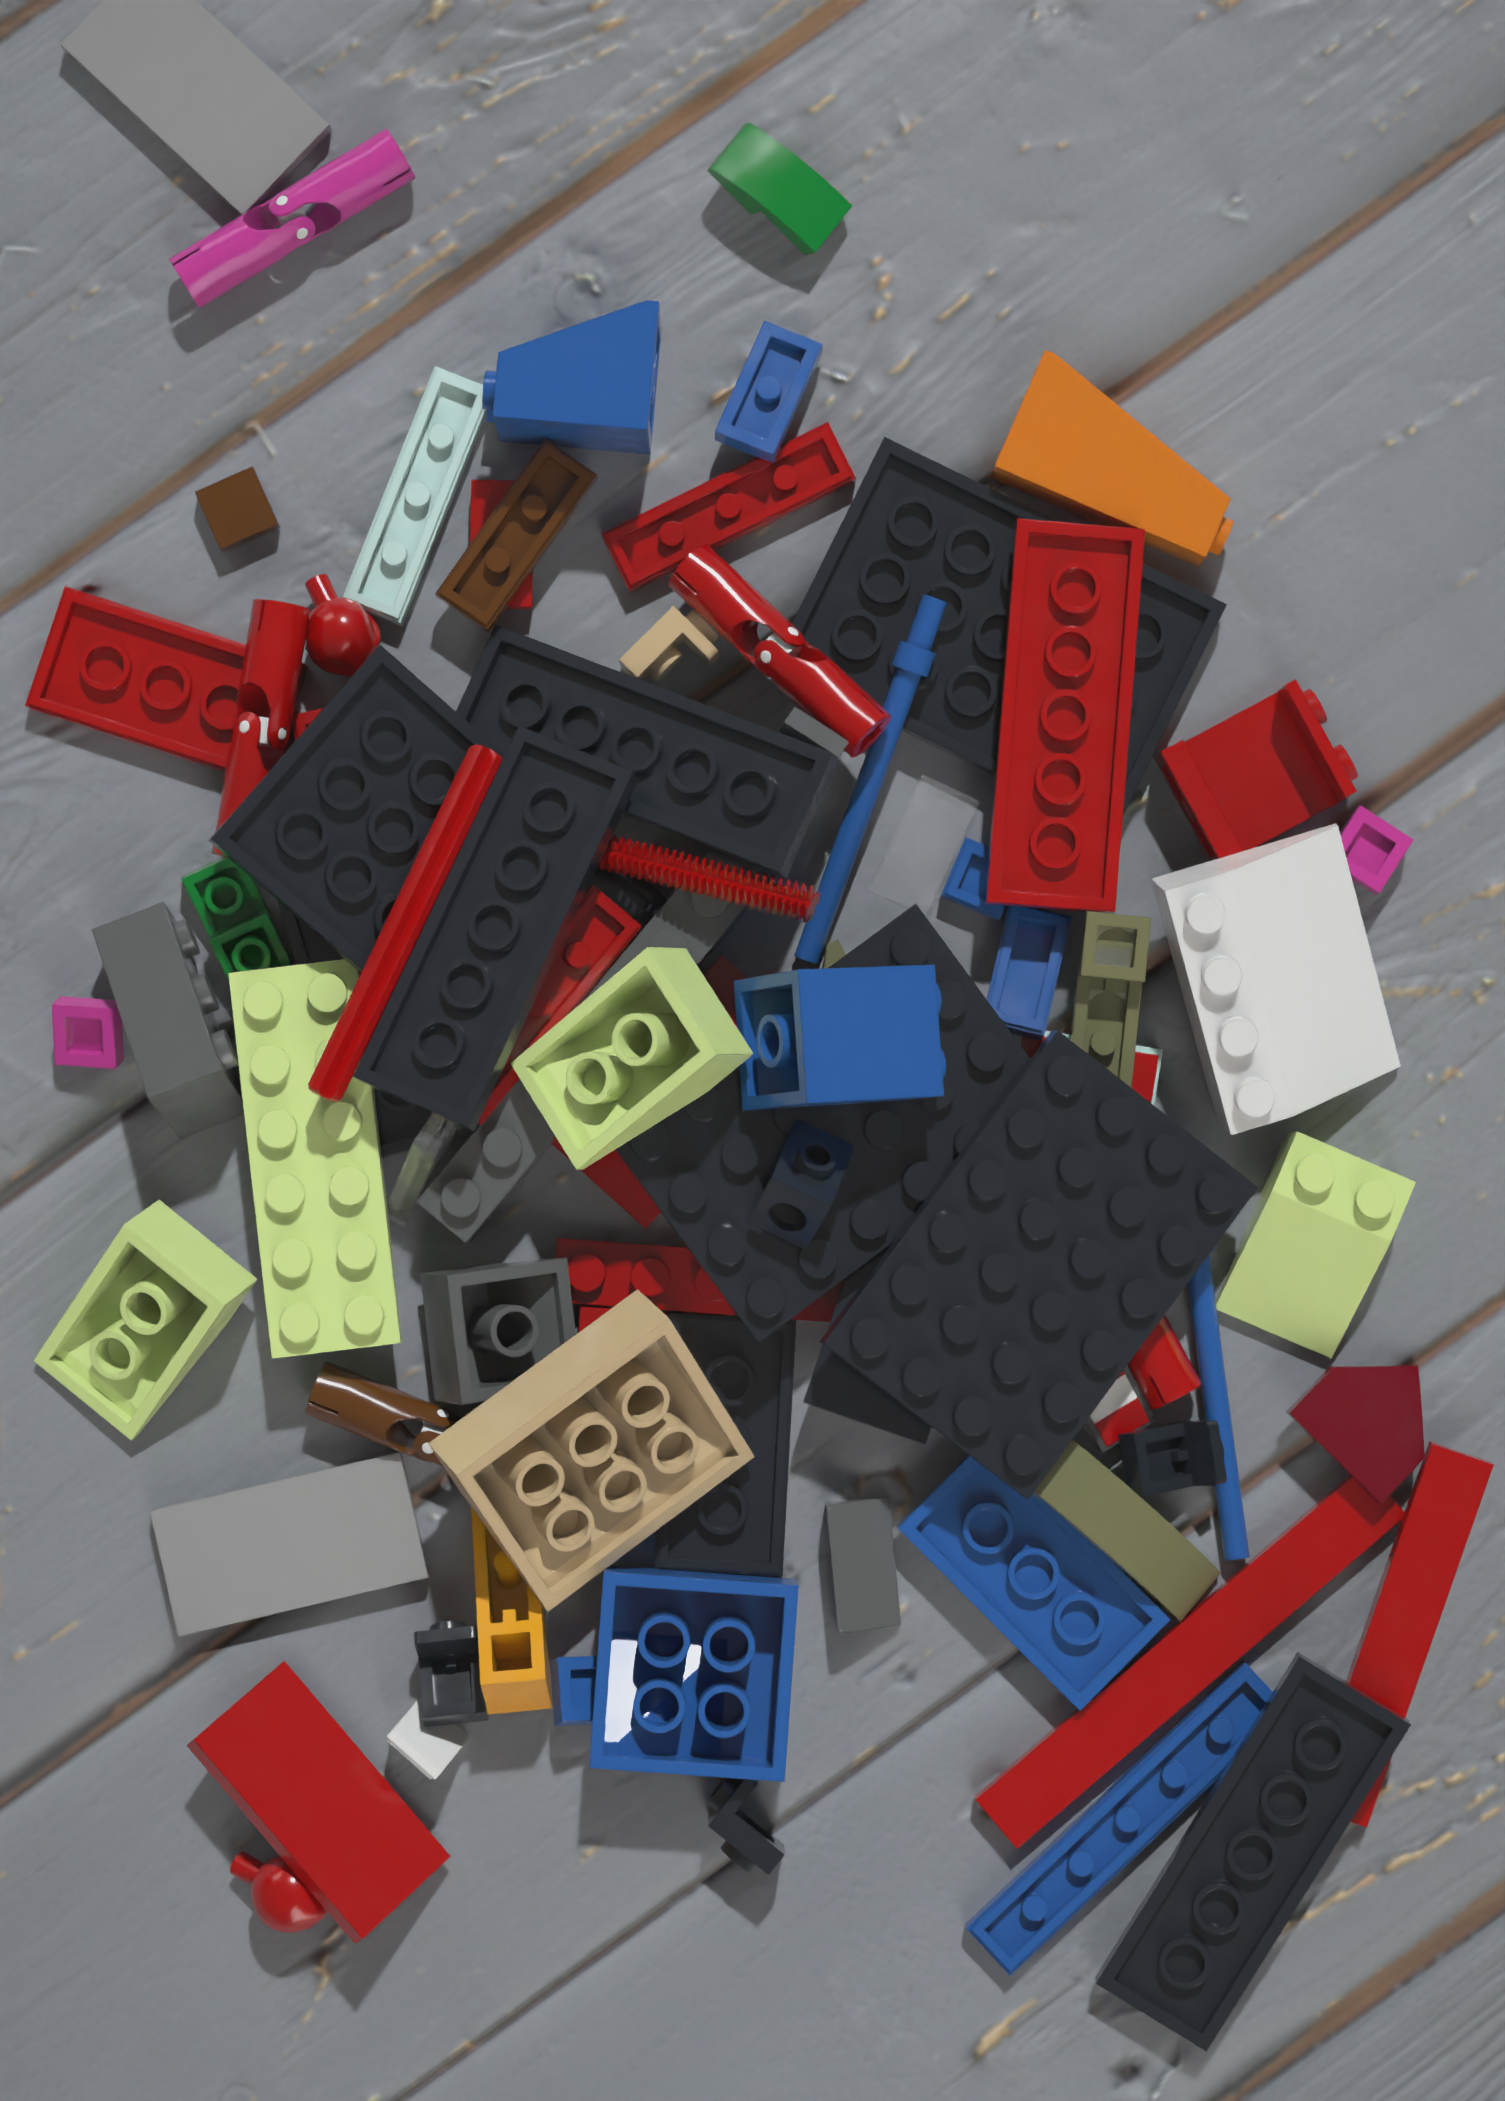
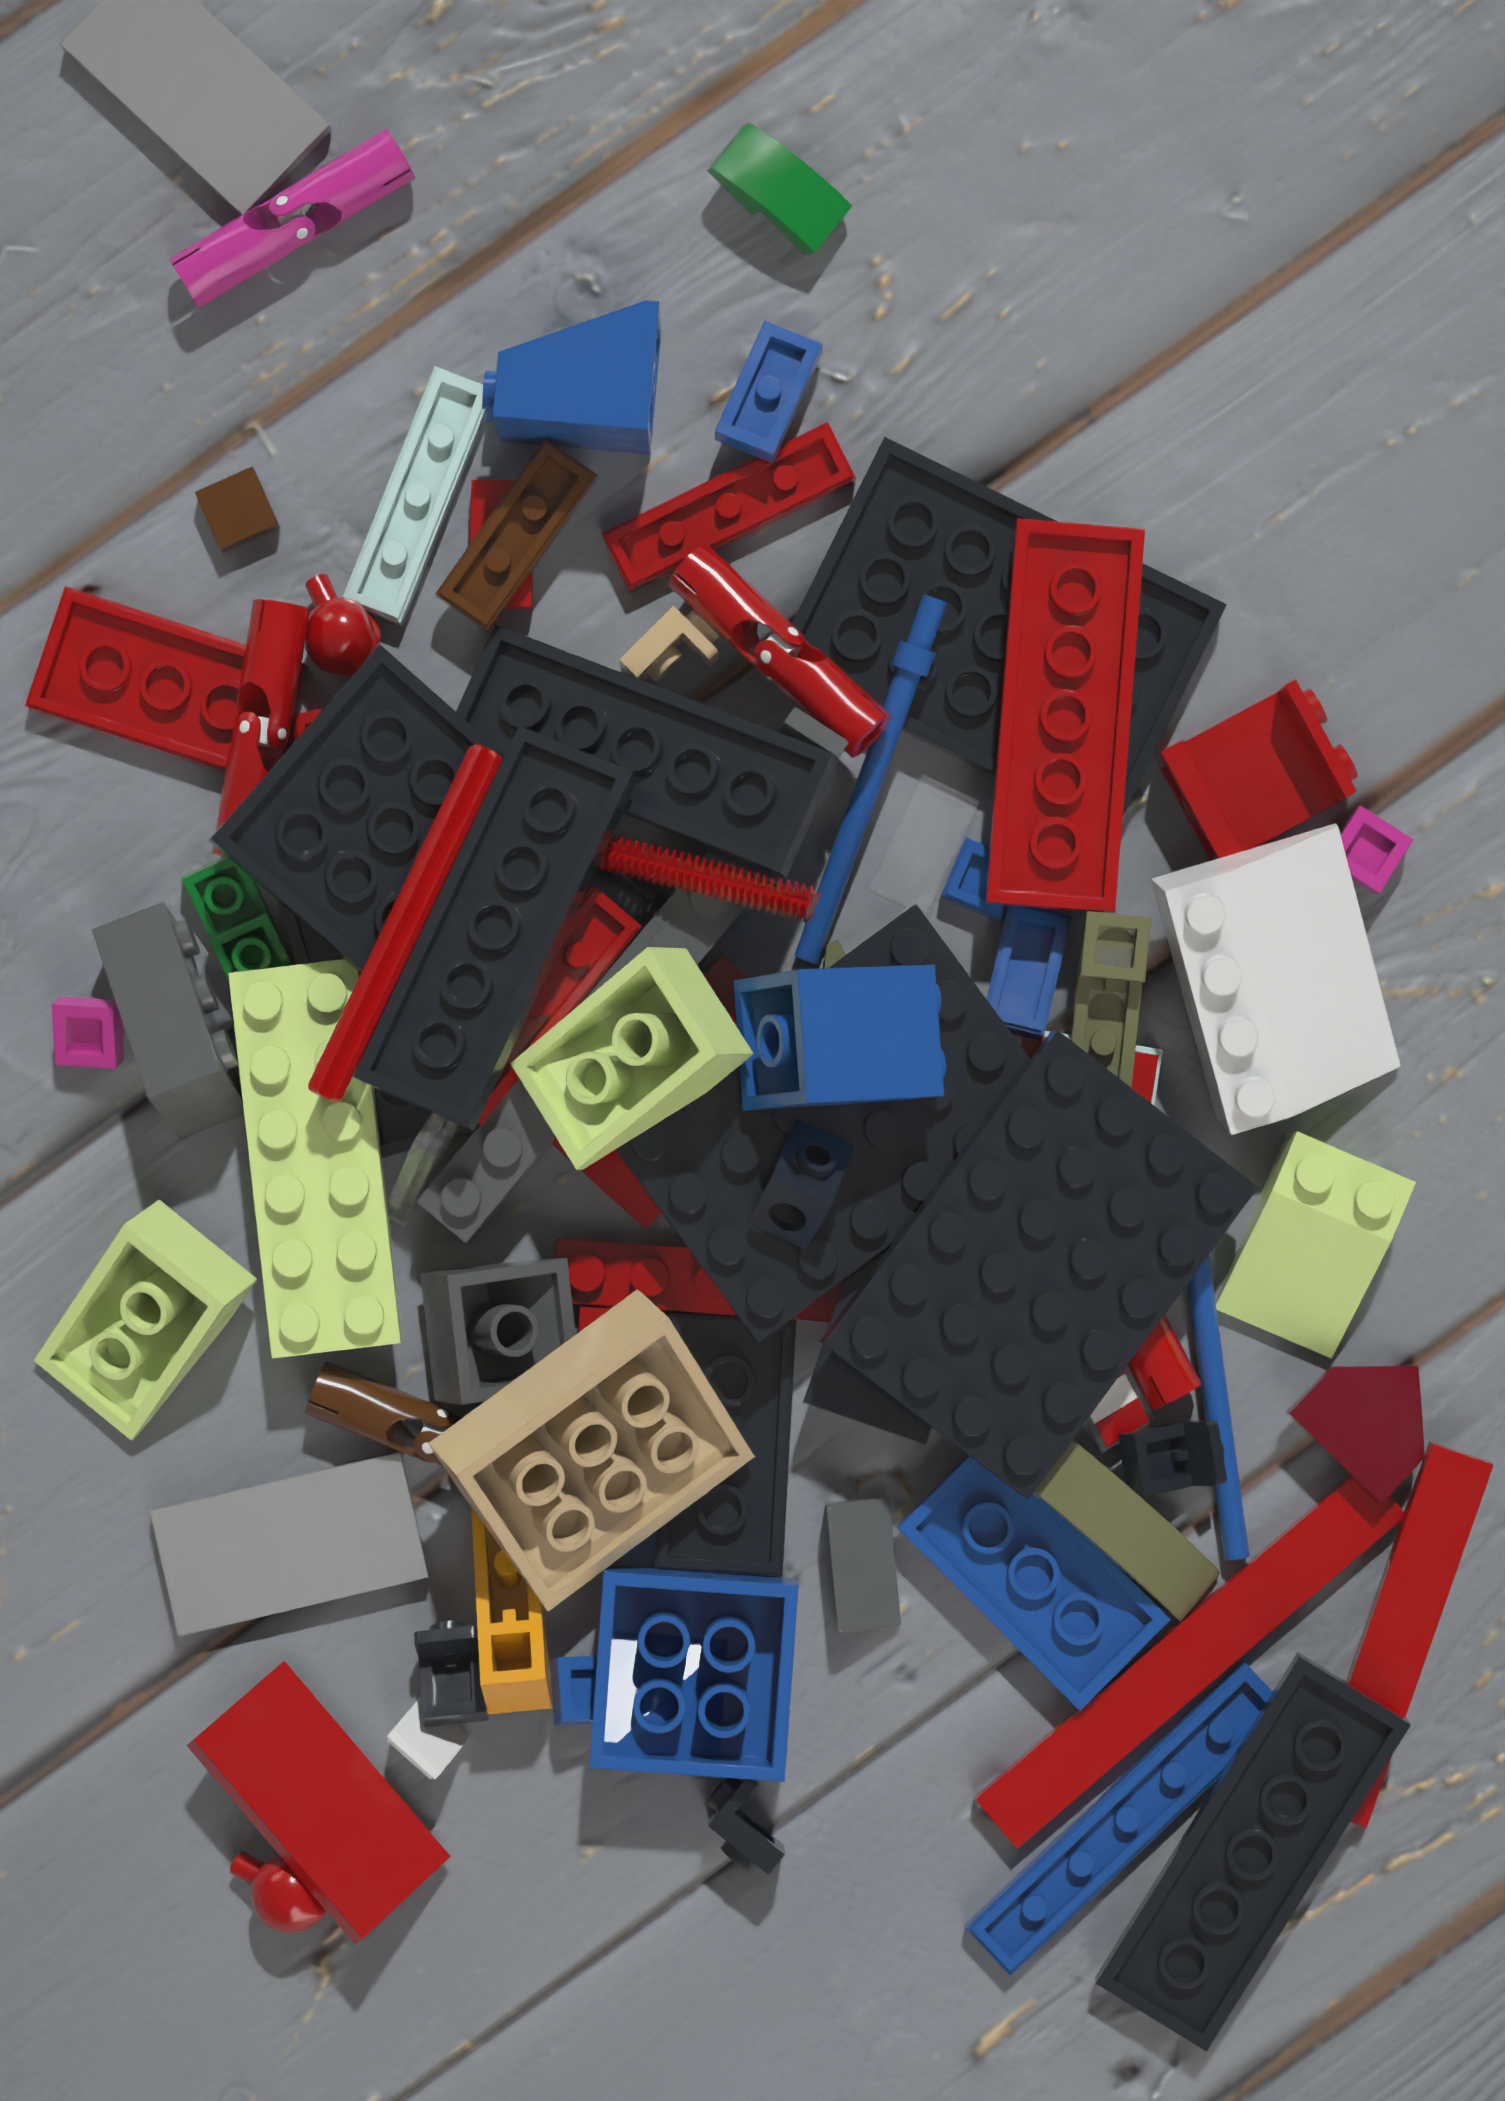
(1106, 467): orange slope -> none

